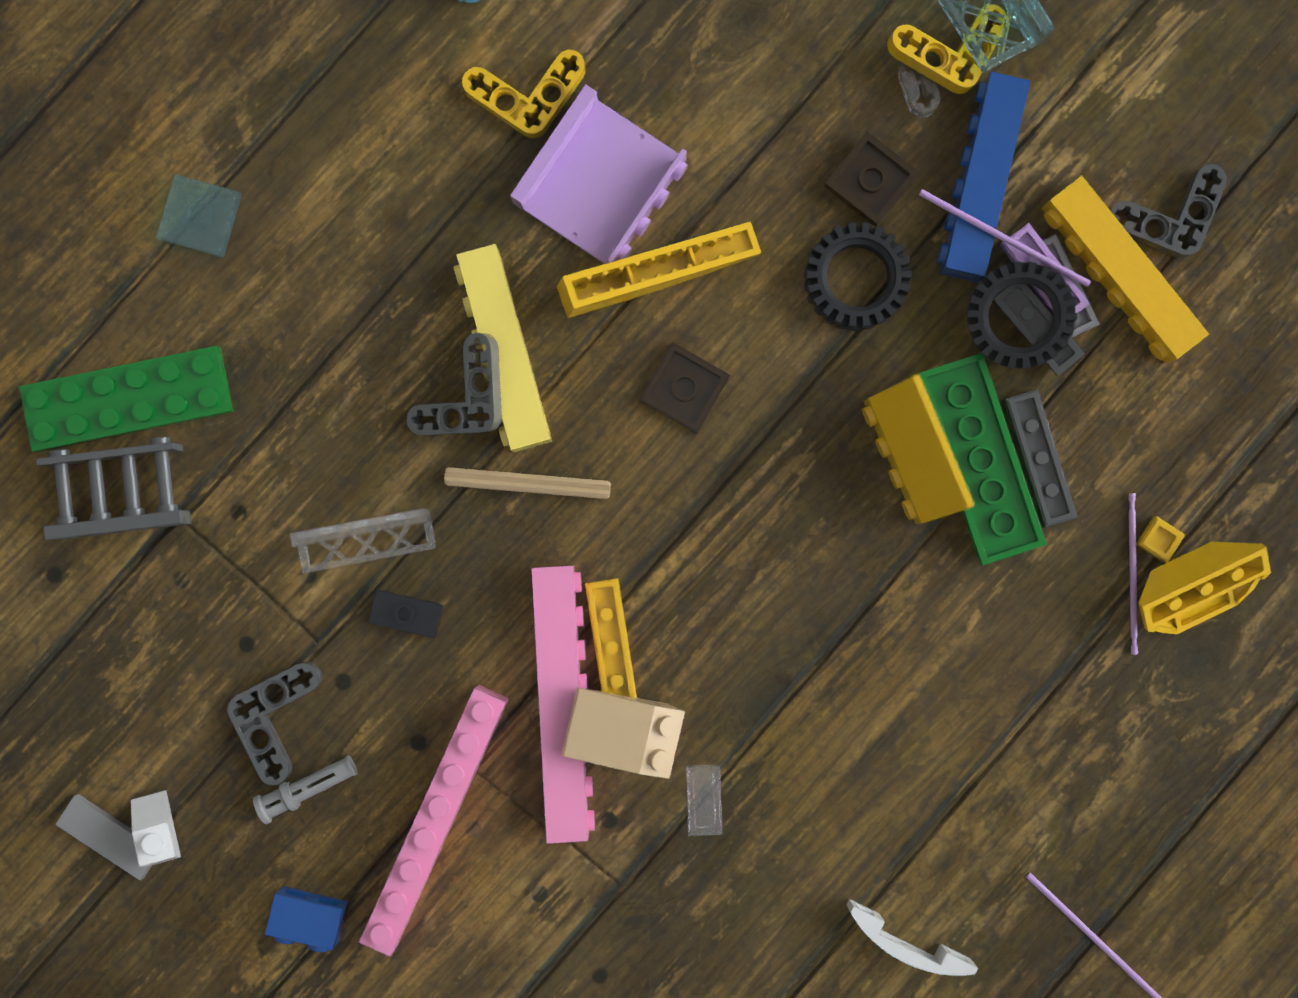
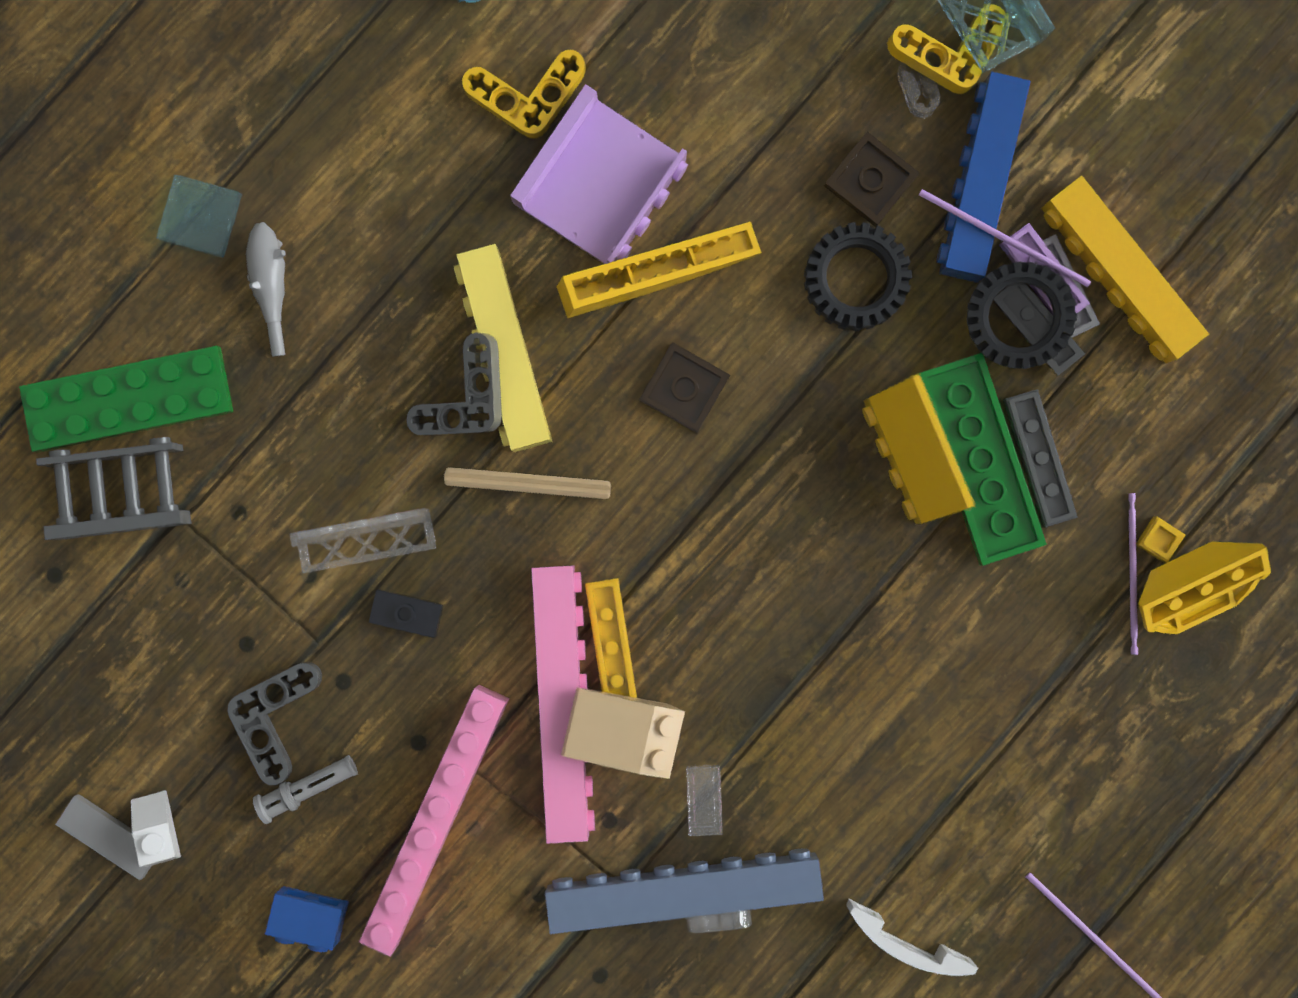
(266, 280): none -> light grey piece
(683, 891): none -> sand blue brick
(719, 922): none -> clear beam
(1174, 228): dark grey beam -> none

